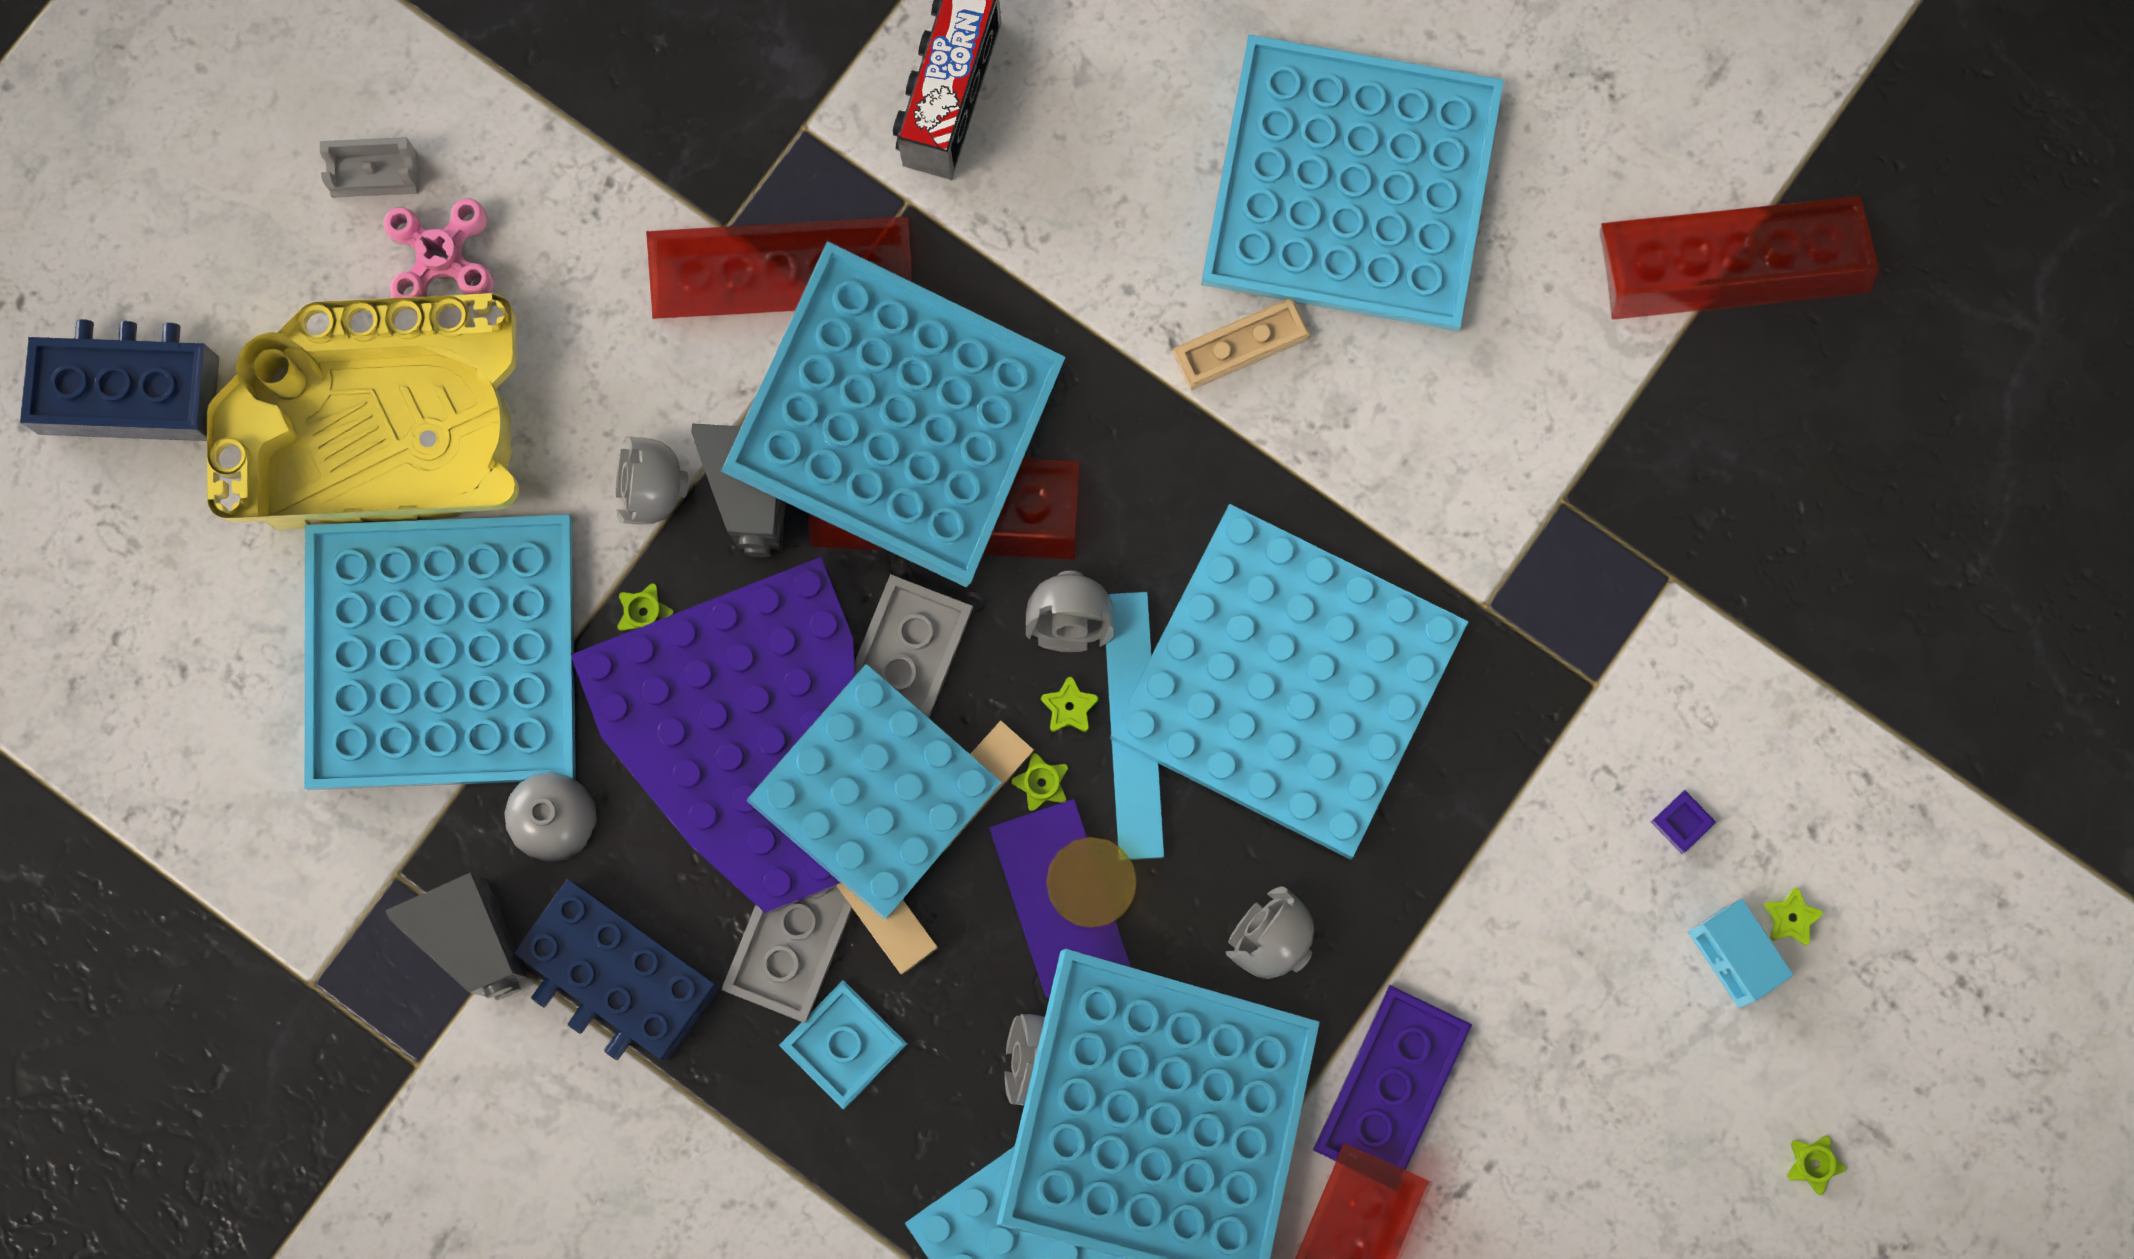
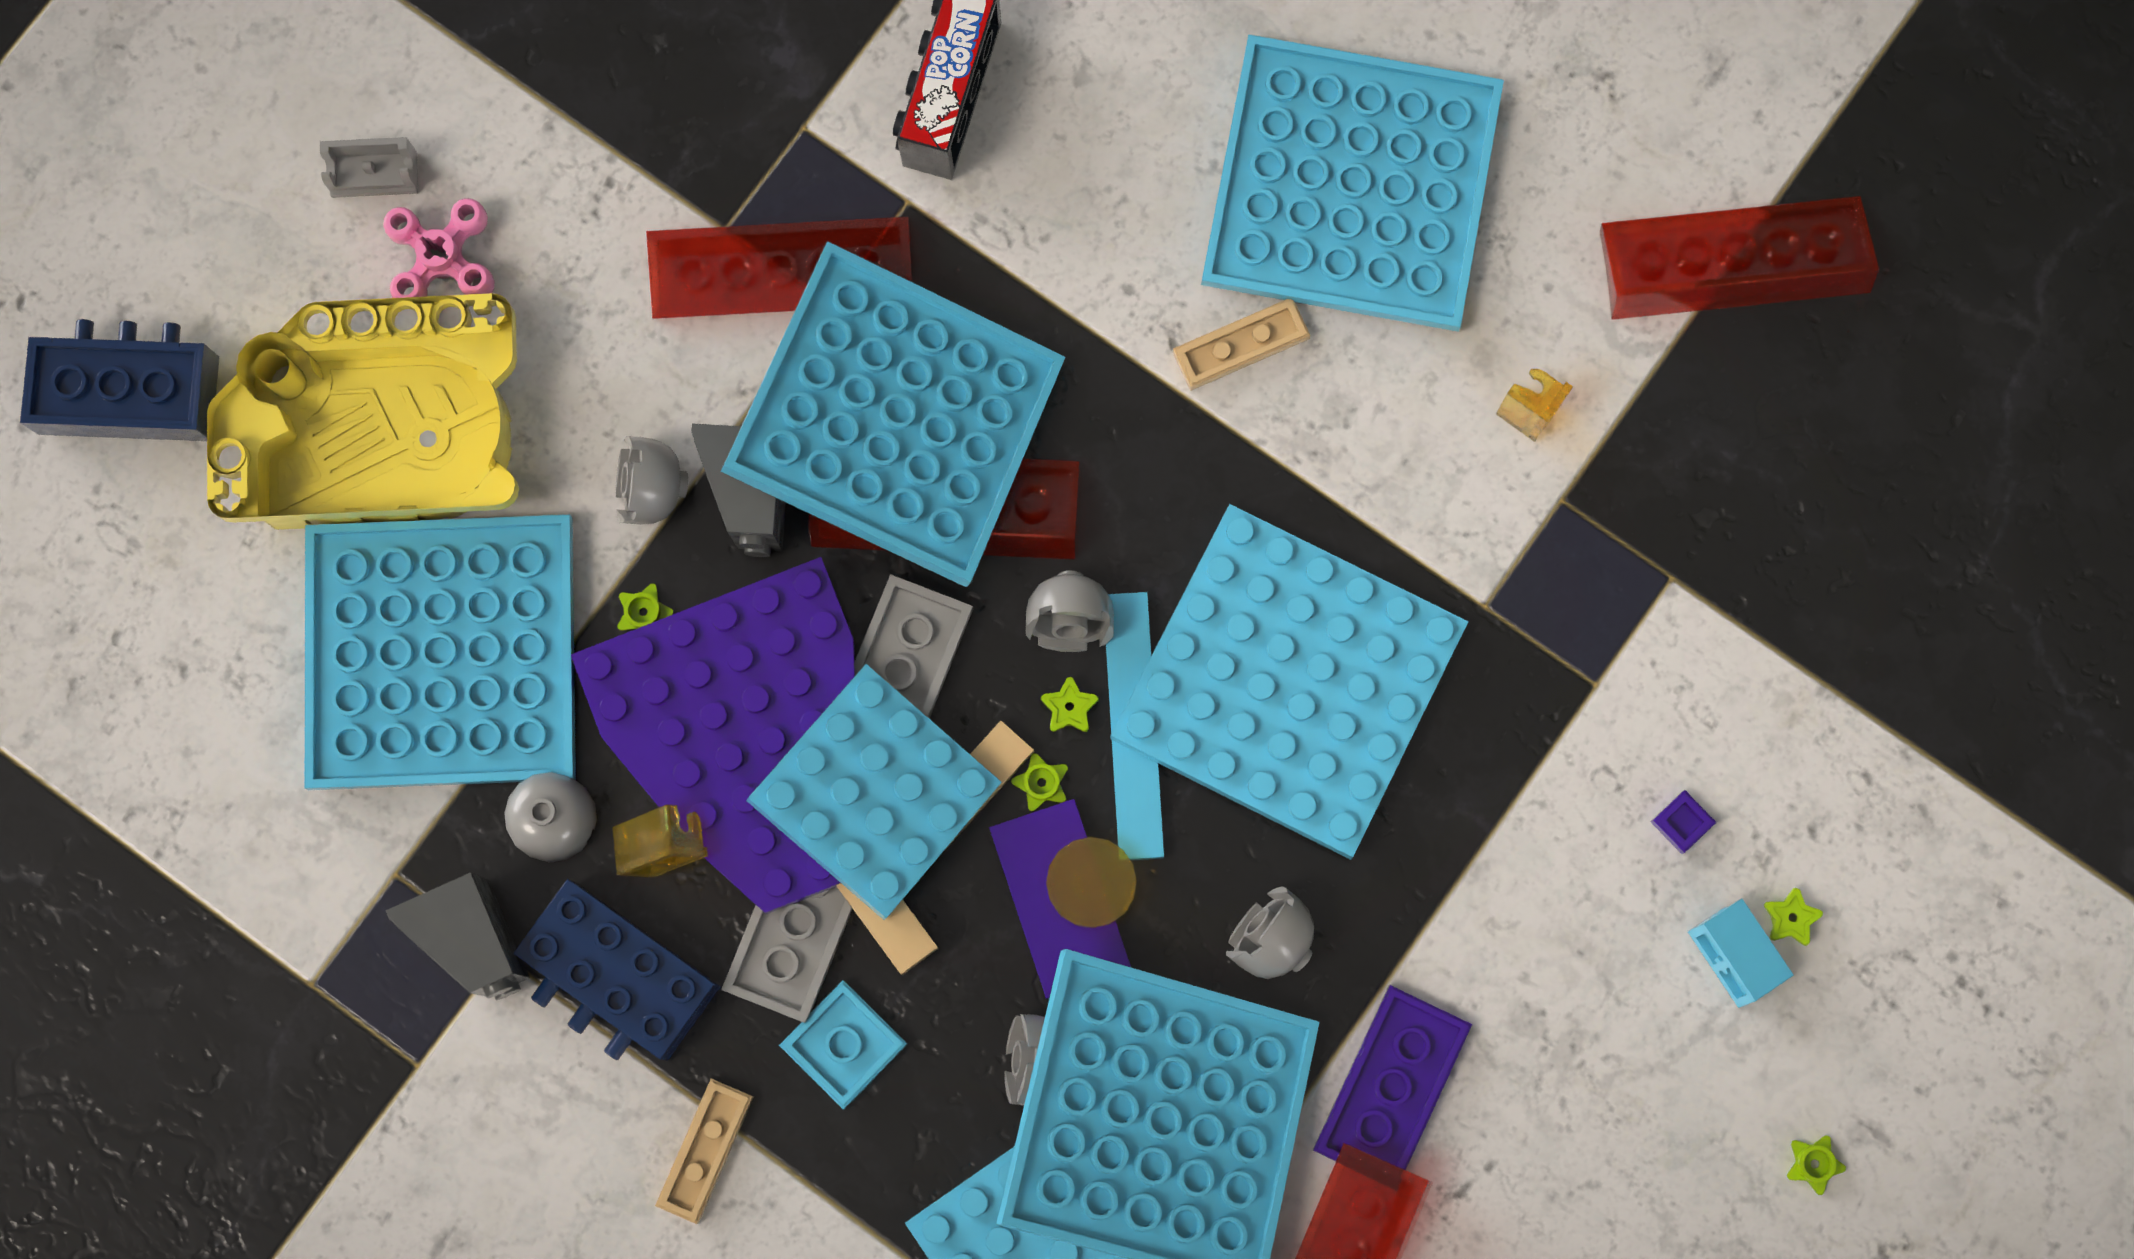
(657, 843): none -> clear yellow hinge
(704, 1151): none -> tan tile
(1533, 411): none -> clear yellow hinge

